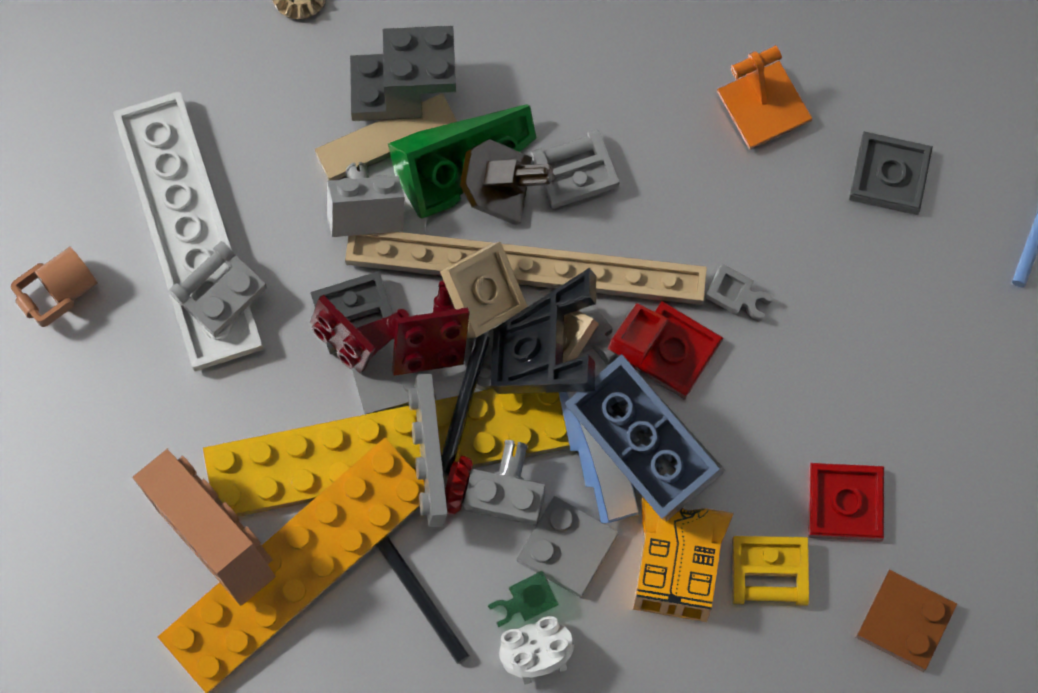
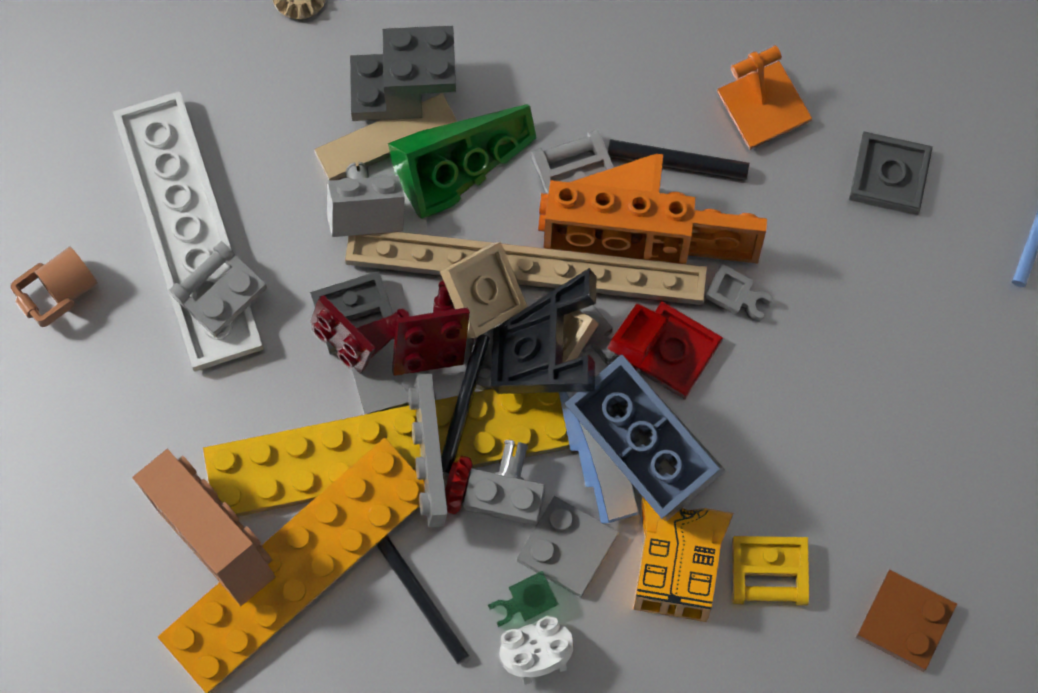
(498, 179): dark brown piece -> none
(629, 204): none -> orange wedge
(680, 159): none -> black piece
(846, 502): red tile -> none

